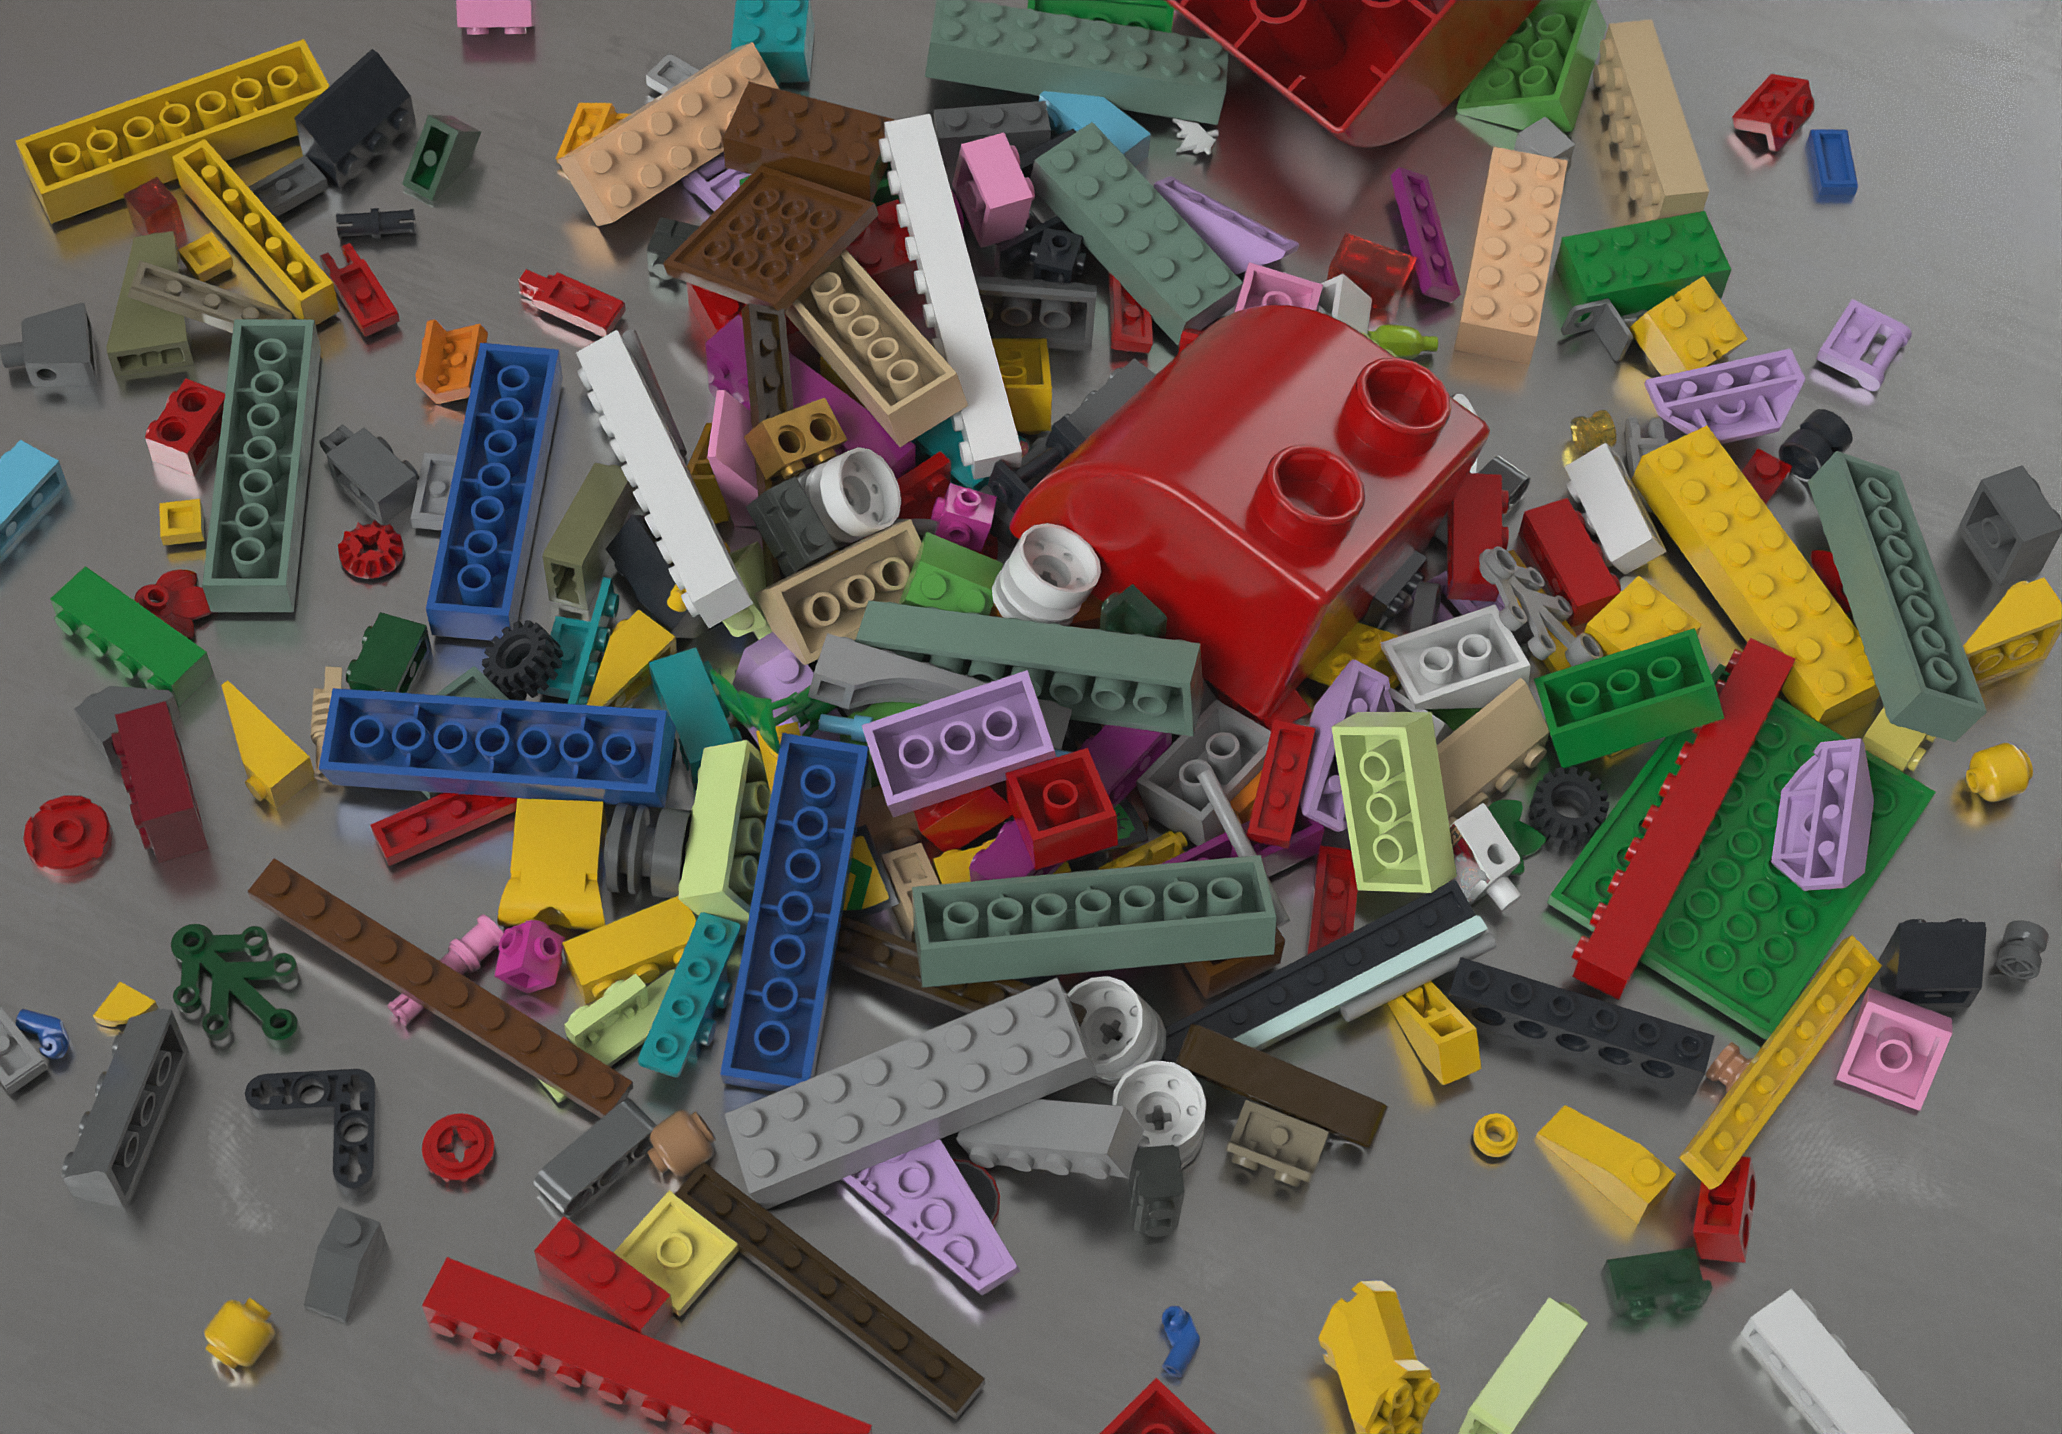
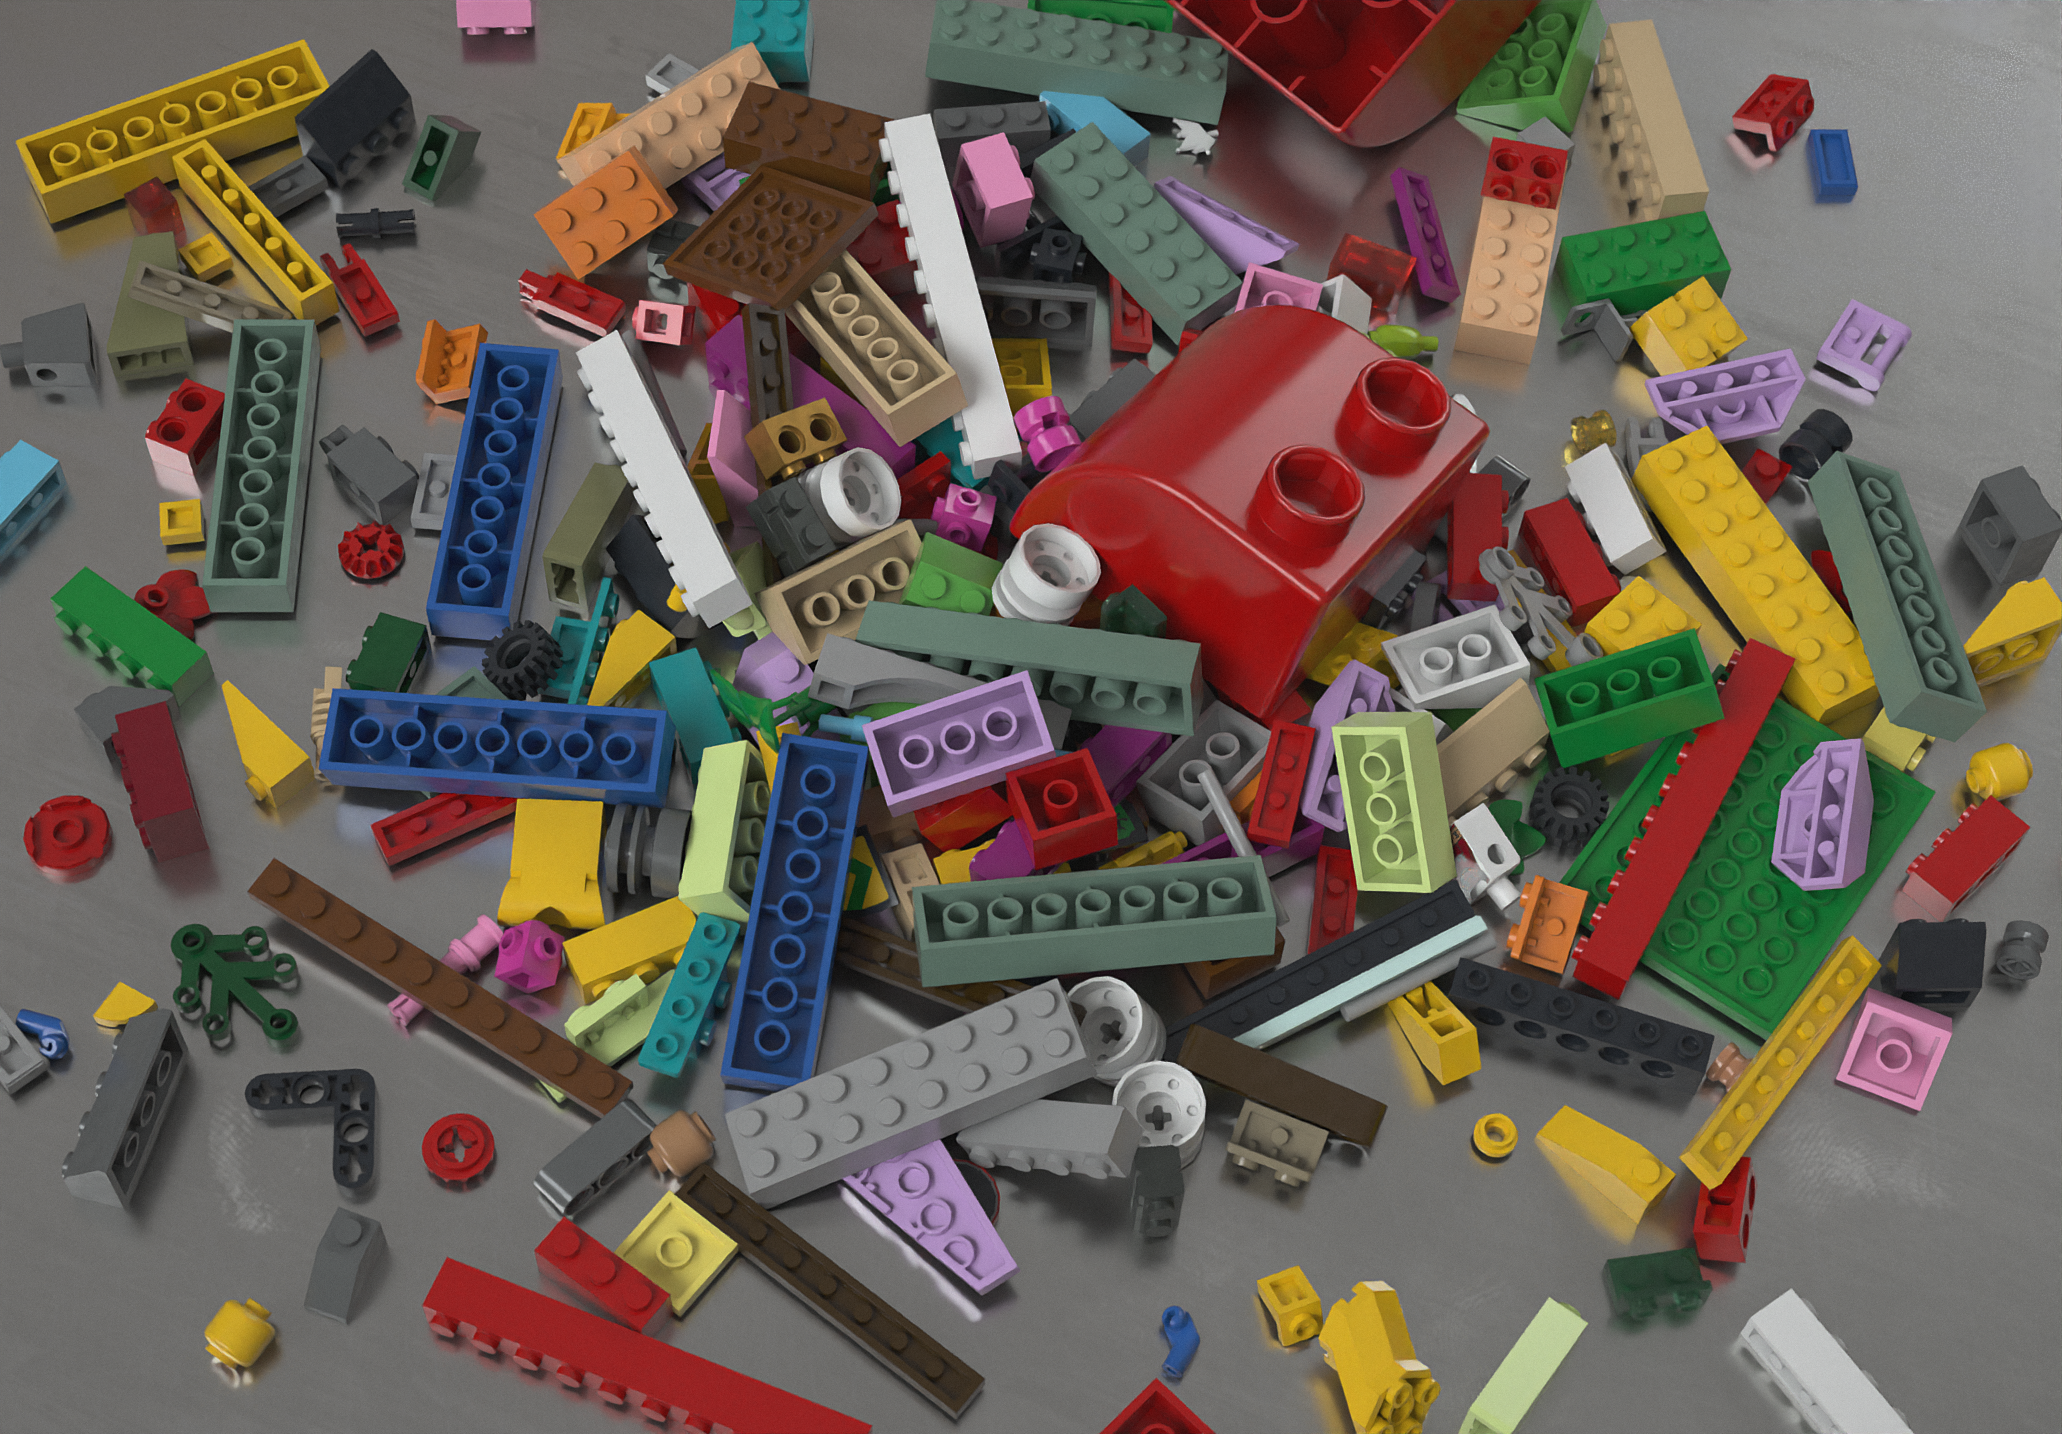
(606, 212): none -> orange brick
(679, 327): none -> coral brick
(1046, 429): none -> dark pink wheel
(1292, 1305): none -> yellow bracket
(1524, 173): none -> red brick
(1547, 924): none -> orange bracket
(1964, 857): none -> red brick

